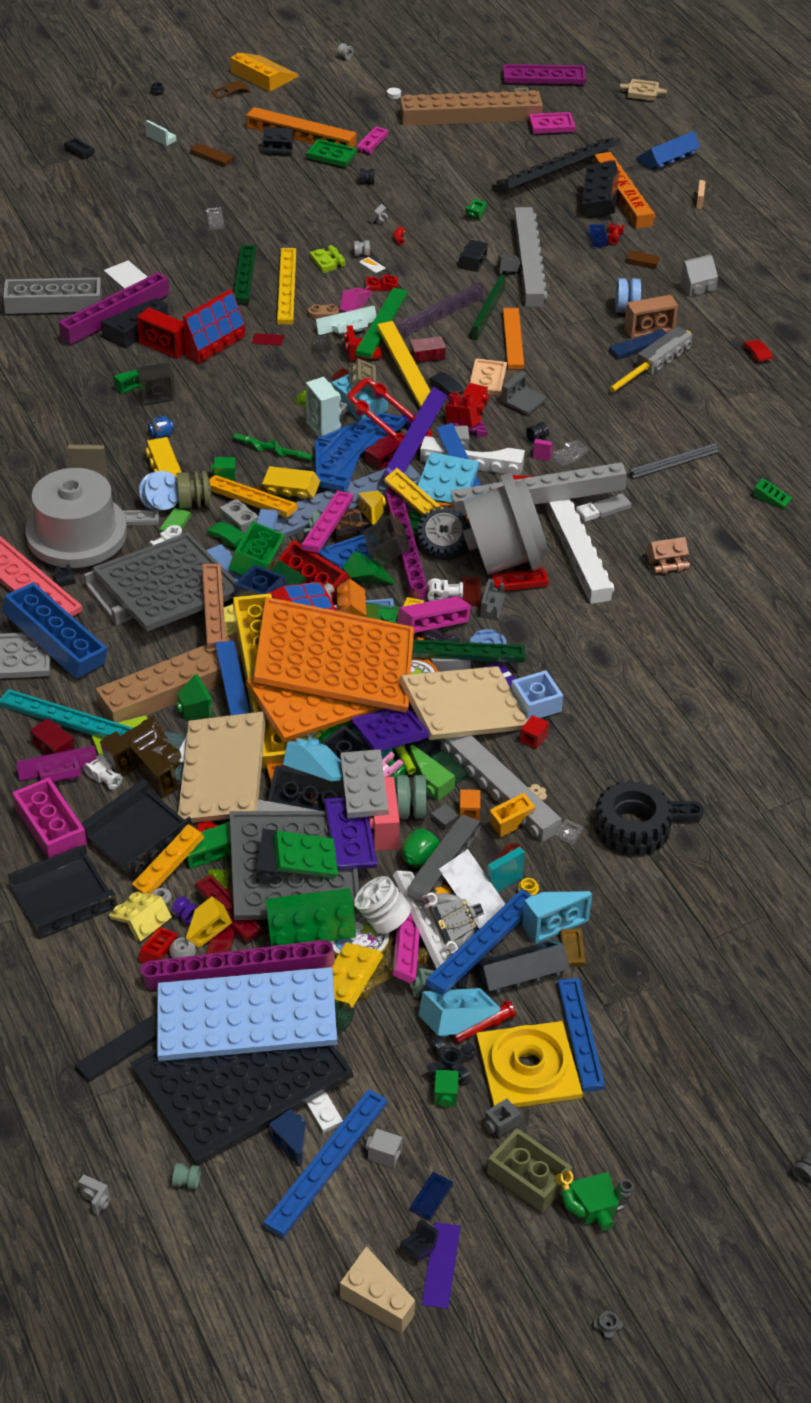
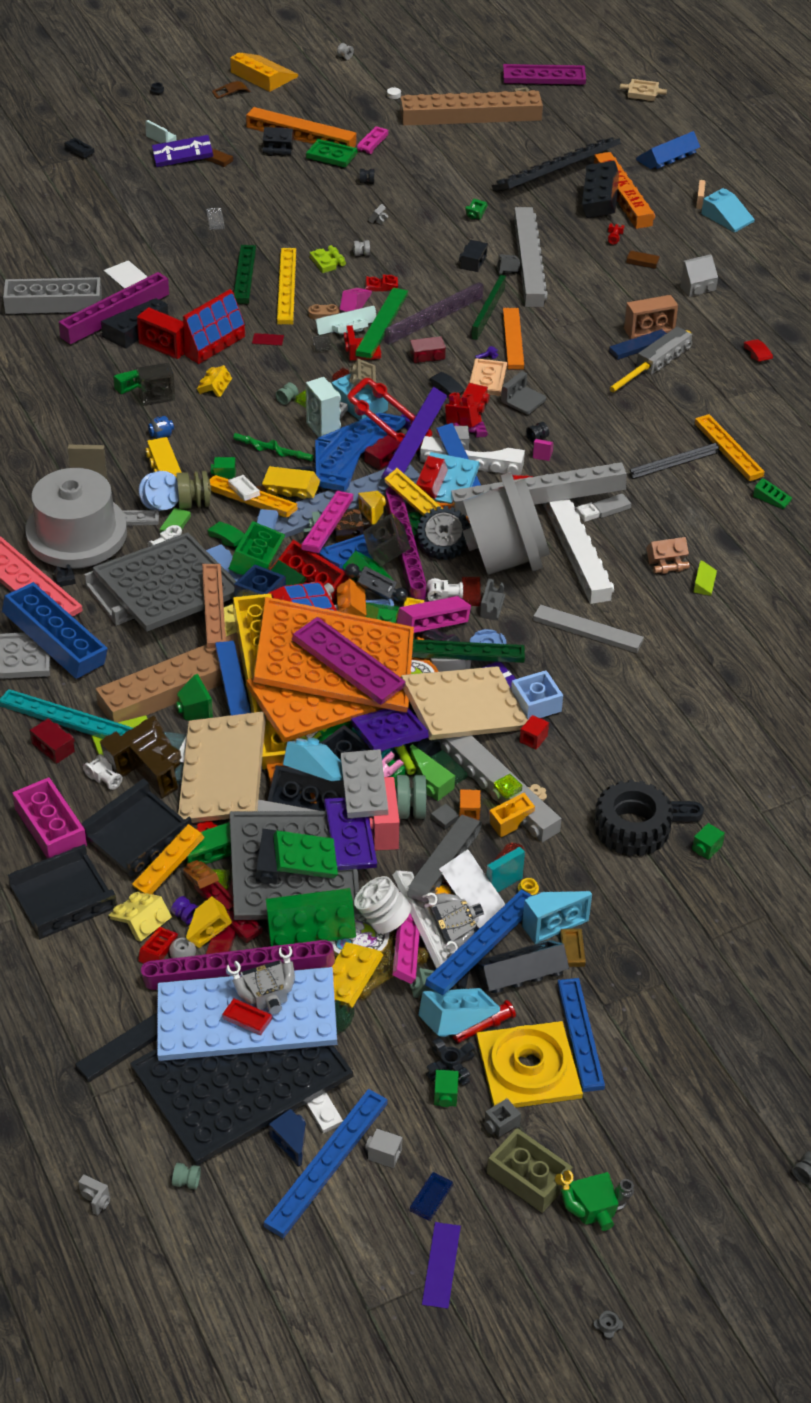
(57, 765): magenta bracket -> none
(164, 893): light grey plate -> none
(182, 150): none -> dark purple tile
(200, 874): none -> dark orange plate
(216, 380): none -> yellow bracket
(237, 515): light grey brick -> none
(244, 487): none -> white tile
(247, 1016): none -> red tile
(266, 984): none -> light grey torso
(287, 393): none -> sand green wheel
(348, 660): none -> magenta plate
(371, 264): white sticker -> none
(376, 582): none -> black plate
(377, 1292): tan wedge -> none
(397, 235): red arm -> none
(404, 361): yellow tile -> none
(418, 847): green piece -> none
(420, 1242): black bracket -> none
(432, 476): none -> red brick
(491, 351): none -> dark purple hand
(508, 786): none -> clear neon green plate
(521, 579): red plate -> none
(552, 122): dark pink plate -> none
(569, 831): clear plate -> none
(571, 452): clear slope -> none
(588, 628): none -> light grey tile
(598, 235): clear blue plate -> none
(624, 294): light blue wheel -> none
(705, 579): none -> lime slope
(708, 841): none -> green brick
(726, 210): none -> medium azure slope
(729, 447): none -> light orange plate

